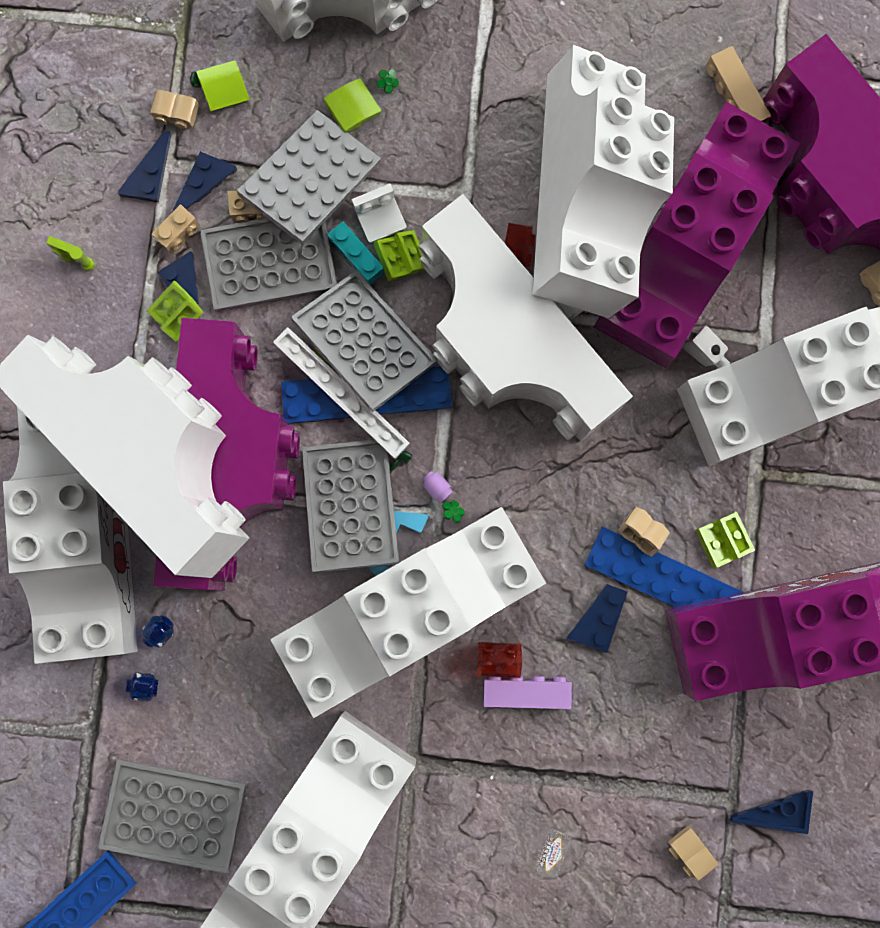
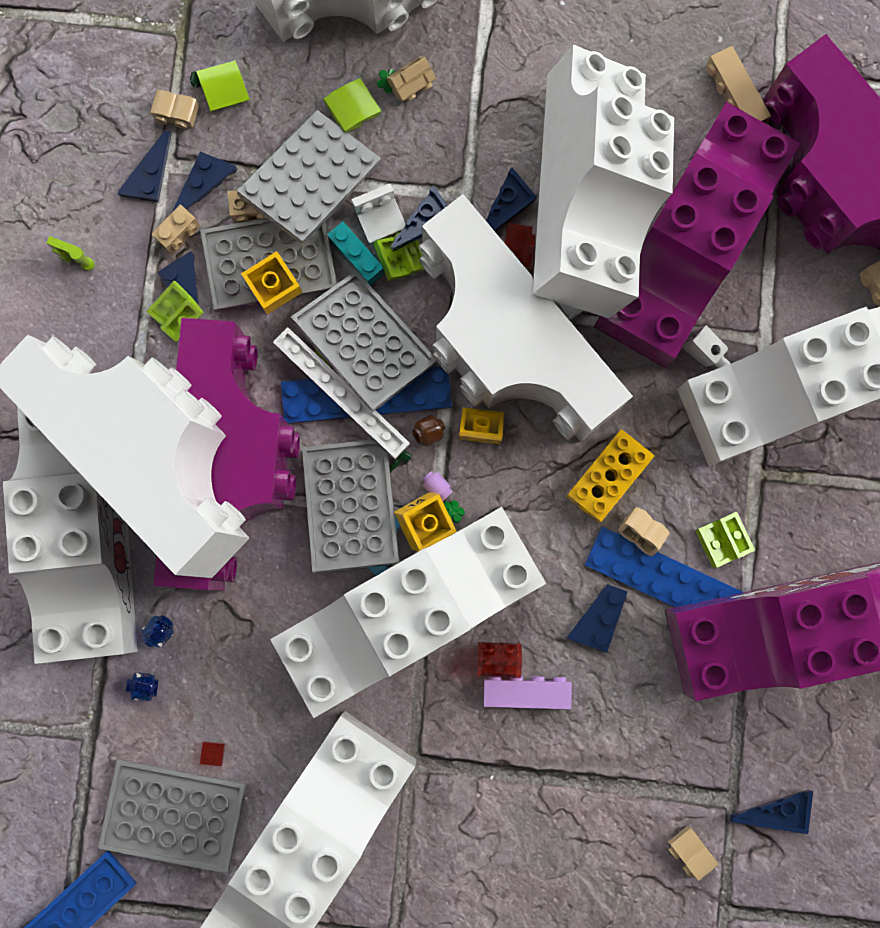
(212, 753): none -> clear red tile
(272, 282): none -> yellow brick
(411, 78): none -> tan brick
(413, 228): none -> dark blue wing
(425, 521): none -> yellow brick
(428, 430): none -> reddish brown head
(481, 426): none -> yellow slope
(511, 200): none -> dark blue wing
(553, 854): clear tile -> none
(624, 475): none -> yellow brick

